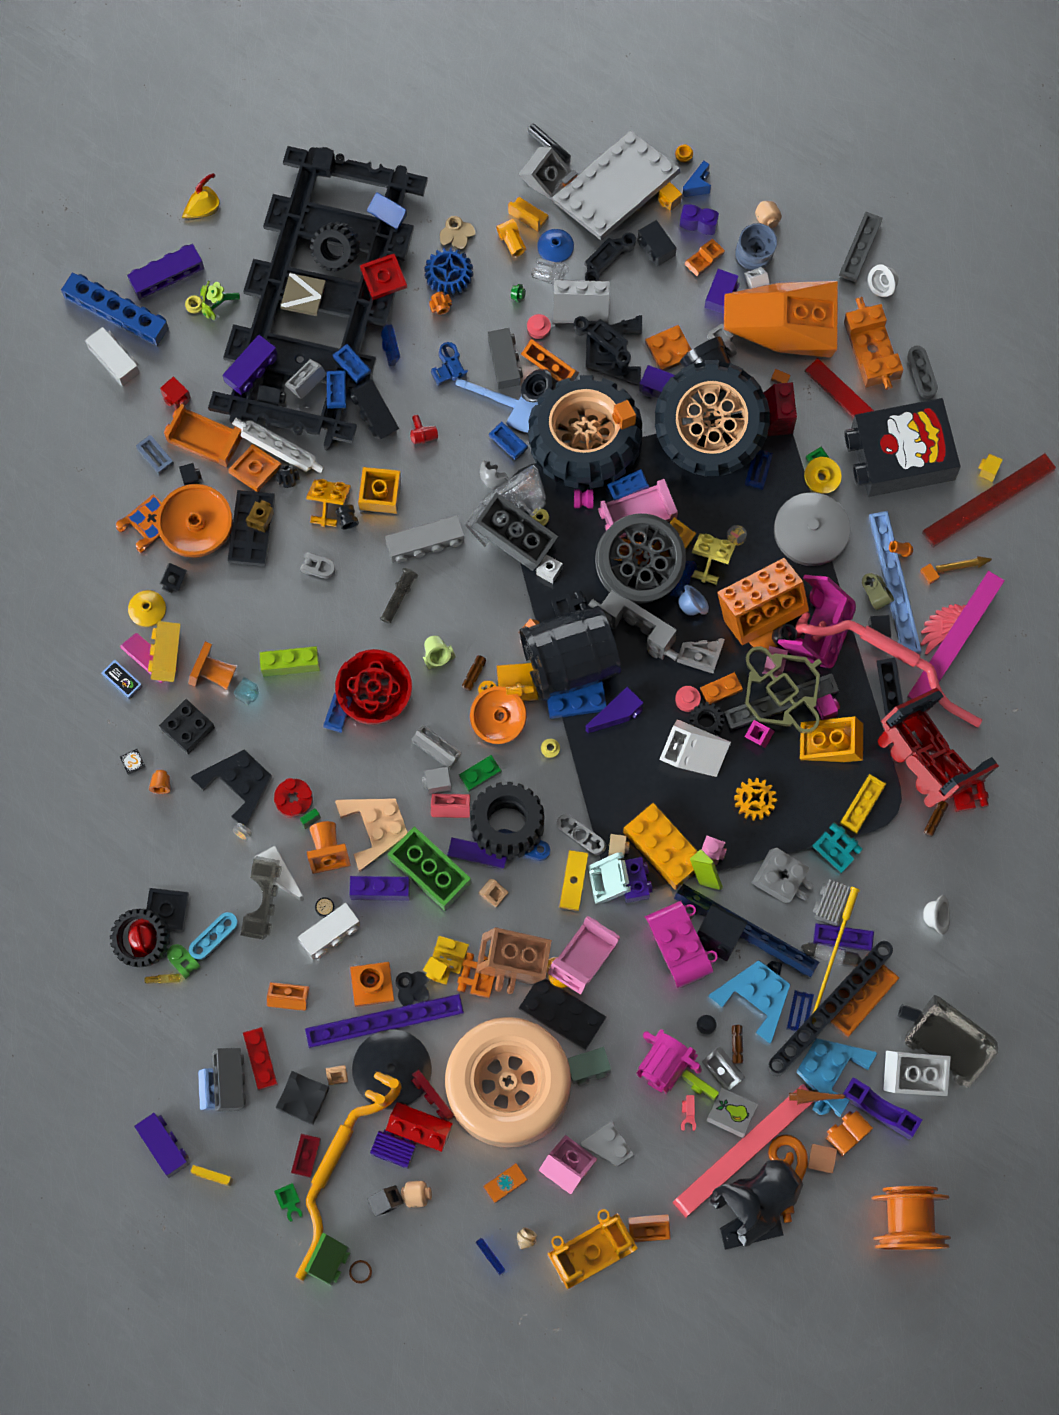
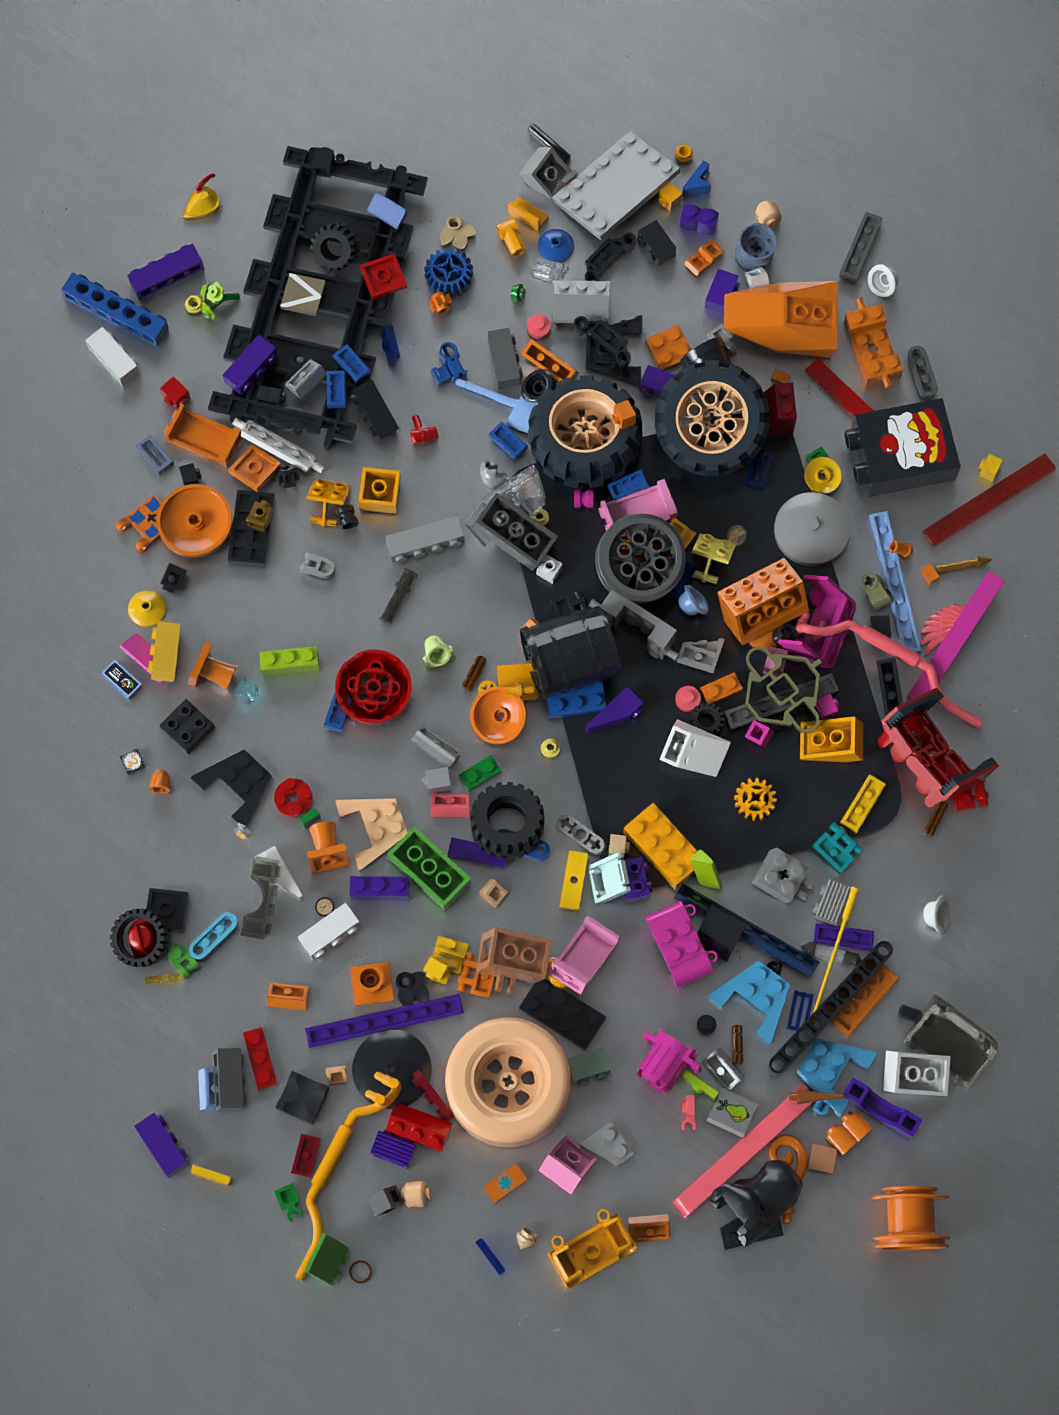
(714, 849): bright pink brick -> none

